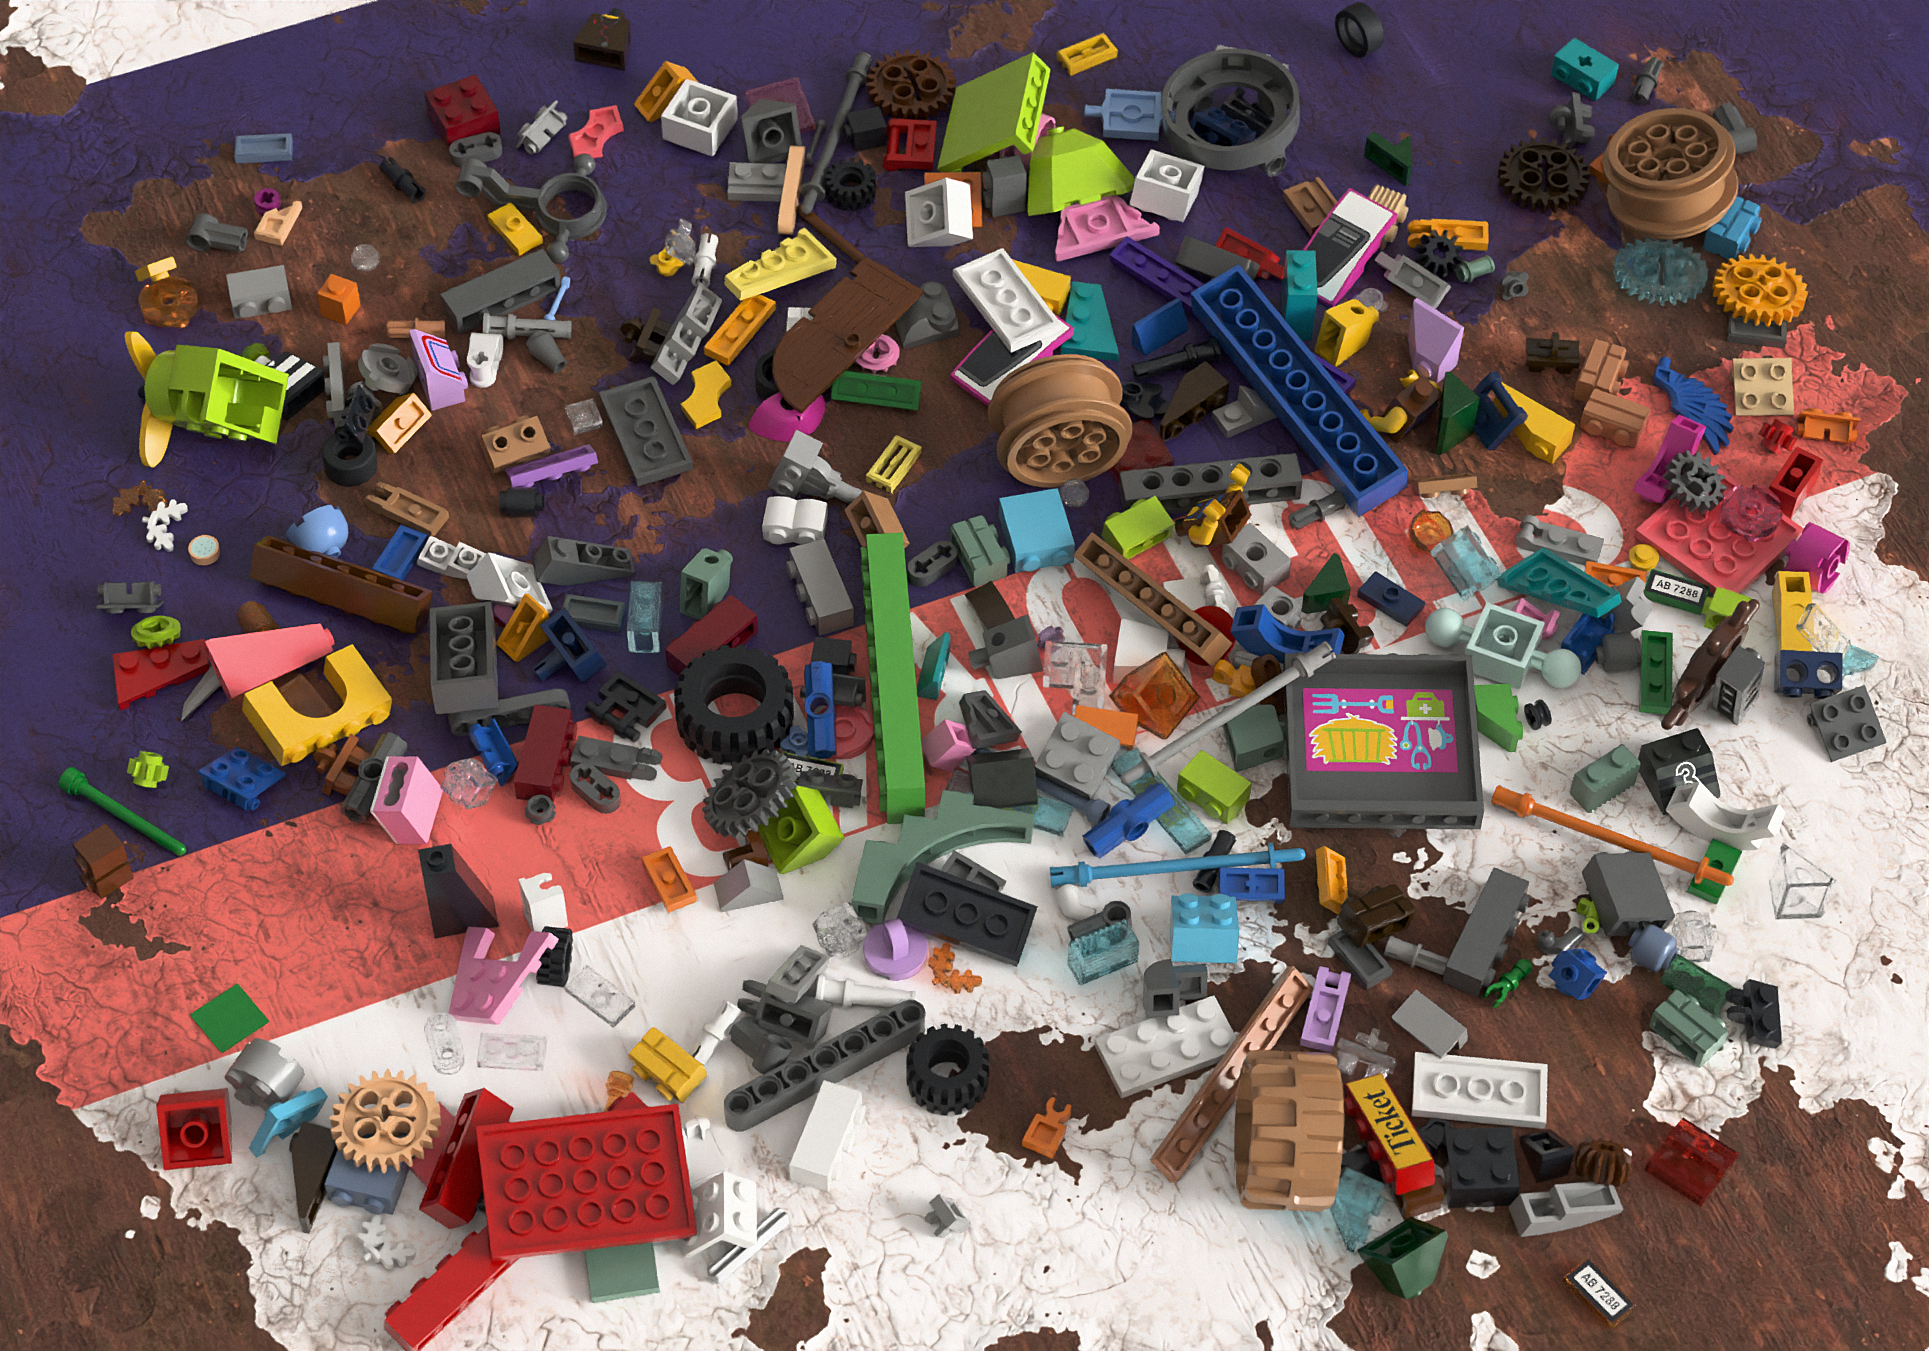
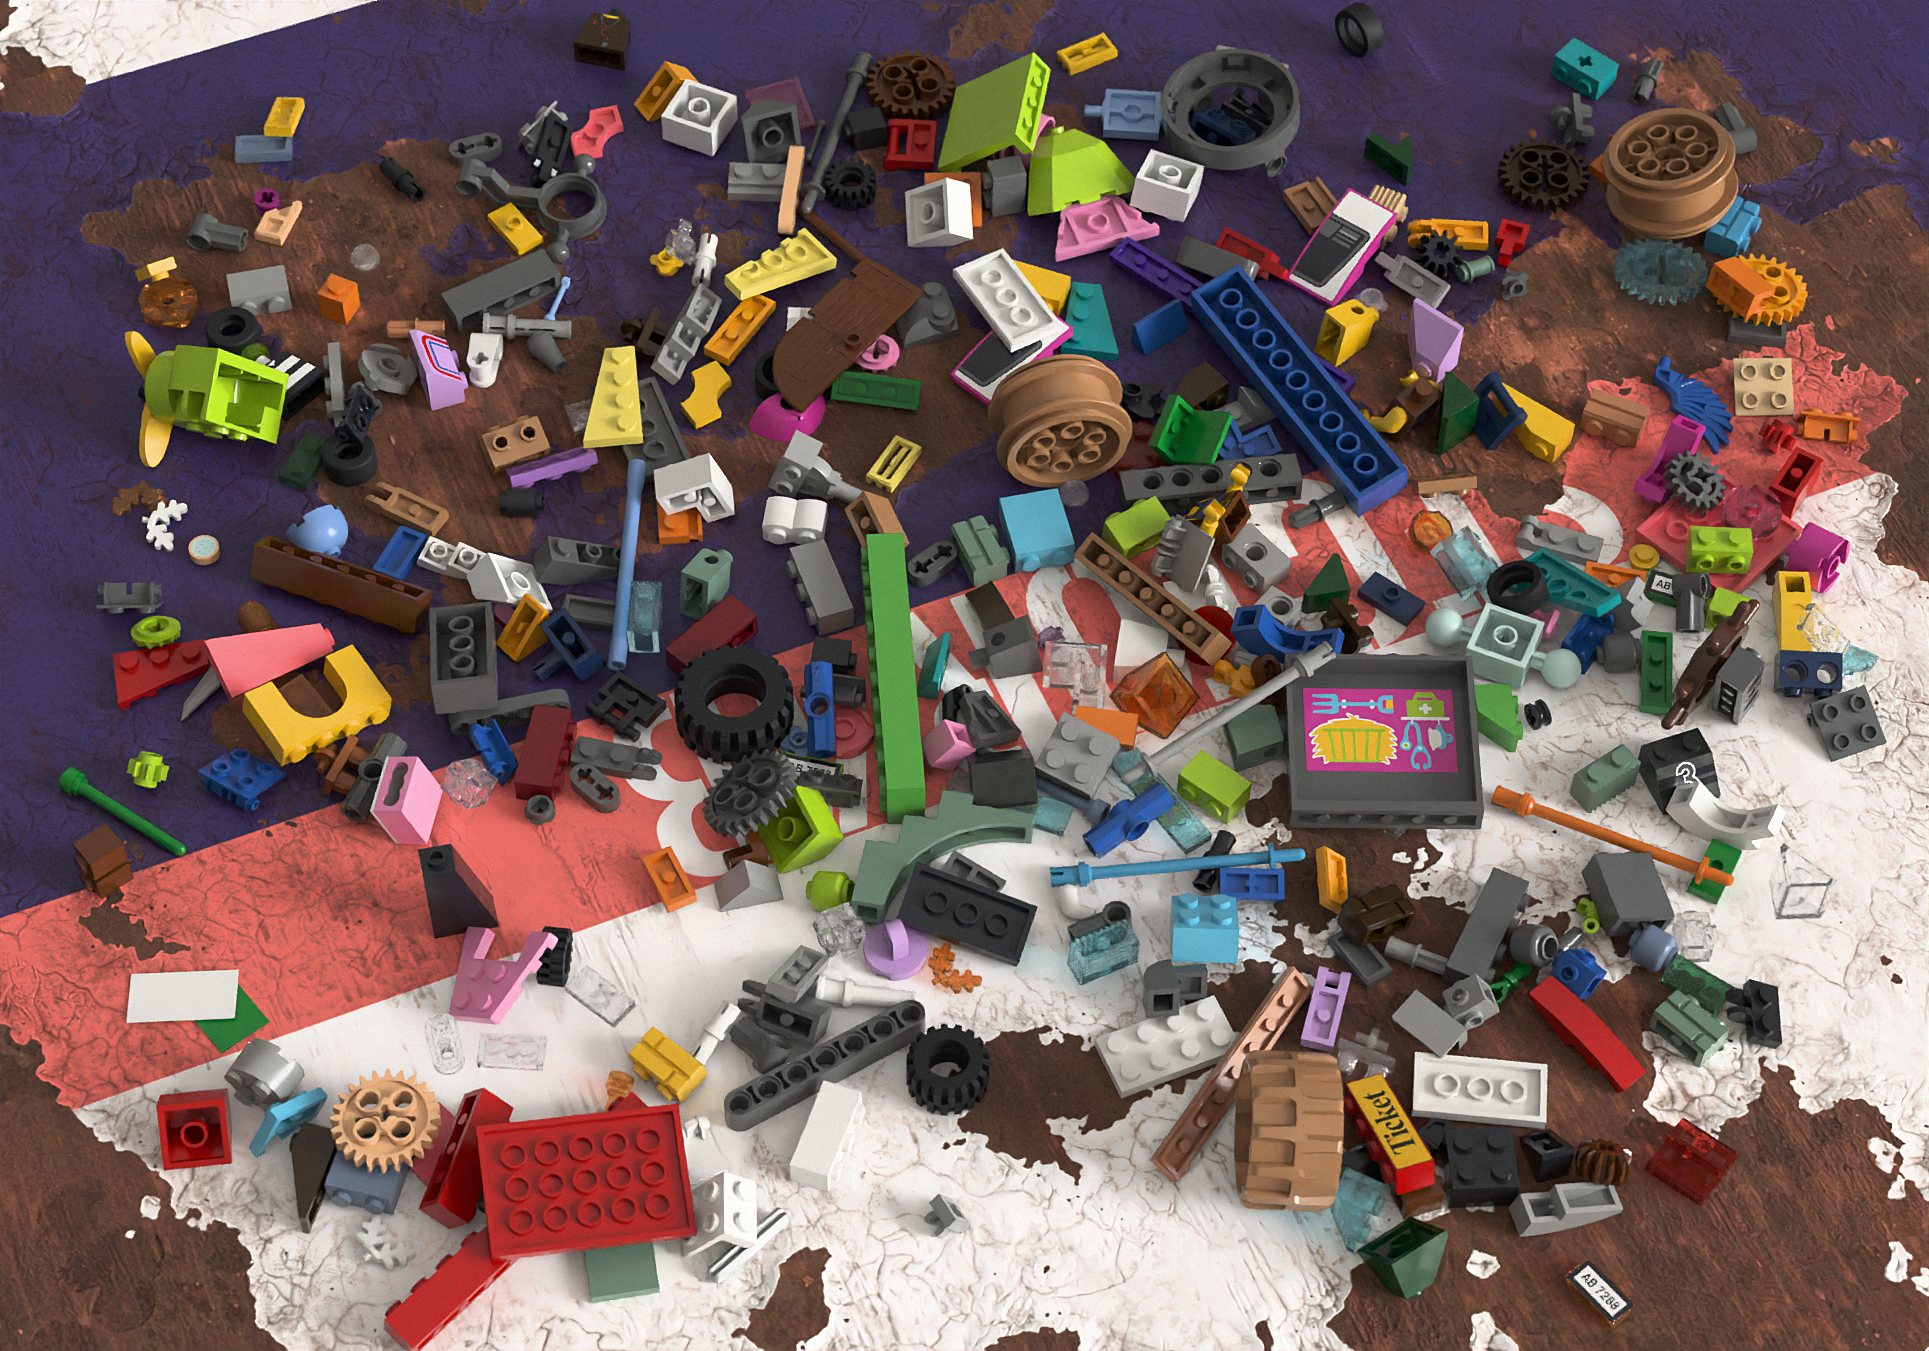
(182, 996): none -> white sticker
(230, 321): none -> black tyre
(284, 117): none -> yellow plate
(303, 463): none -> clear green plate
(399, 422): light orange panel -> none
(461, 110): dark red brick -> none
(540, 905): white hinge -> none
(550, 149): none -> black hinge
(616, 403): none -> light yellow wing
(618, 644): none -> medium blue piece
(680, 526): none -> orange plate
(695, 484): none -> white brick
(829, 890): none -> lime head
(951, 700): none -> black arm
(1047, 1132): orange plate -> none
(1183, 554): none -> light grey hinge
(1188, 357): black pin -> none
(1188, 434): none -> green bracket
(1255, 444): none -> blue plate
(1299, 292): teal brick -> none
(1470, 1001): none -> light grey brick
(1510, 238): none -> red plate
(1514, 573): none -> black tyre
(1533, 945): none -> dark grey head
(1552, 353): dark brown hips -> none
(1587, 1033): none -> red slope
(1601, 370): nougat brick -> none
(1690, 593): none -> dark grey piece
(1718, 550): none -> lime brick
(1739, 286): none -> orange hinge

